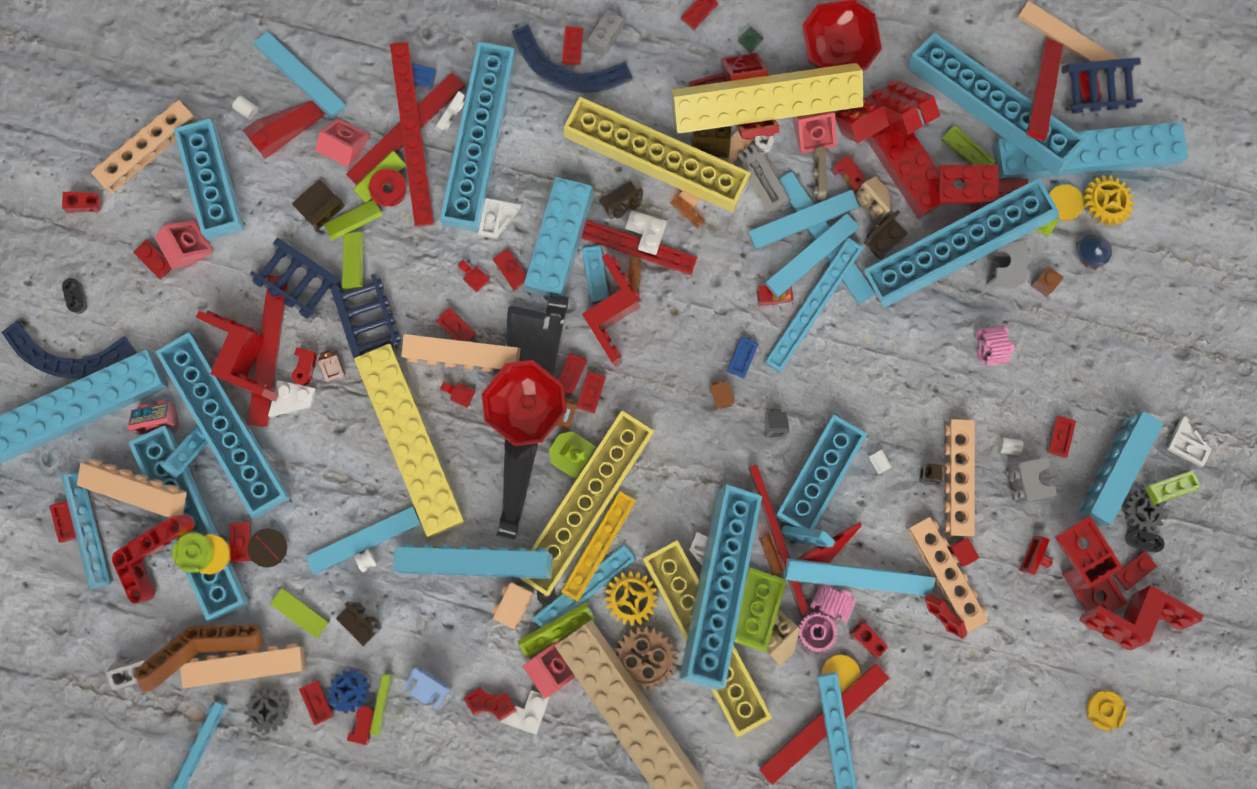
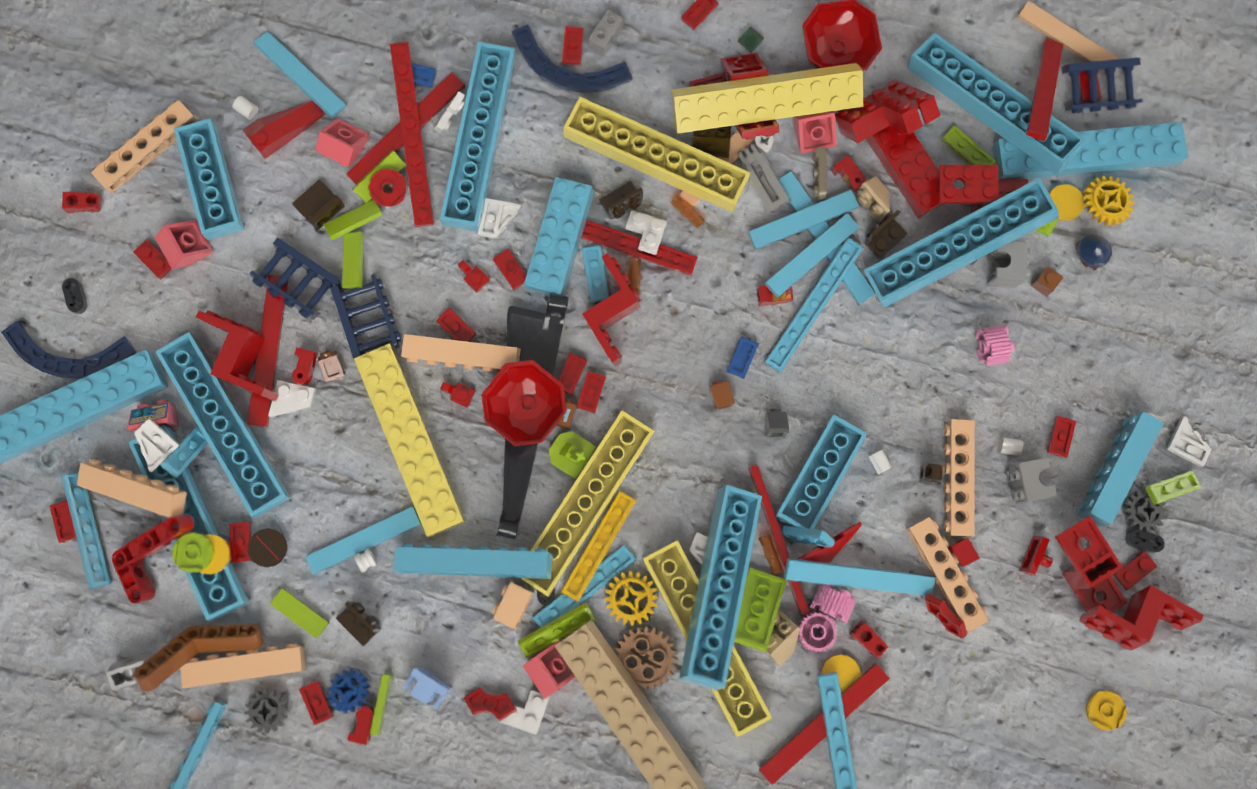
(154, 443): none -> white wing

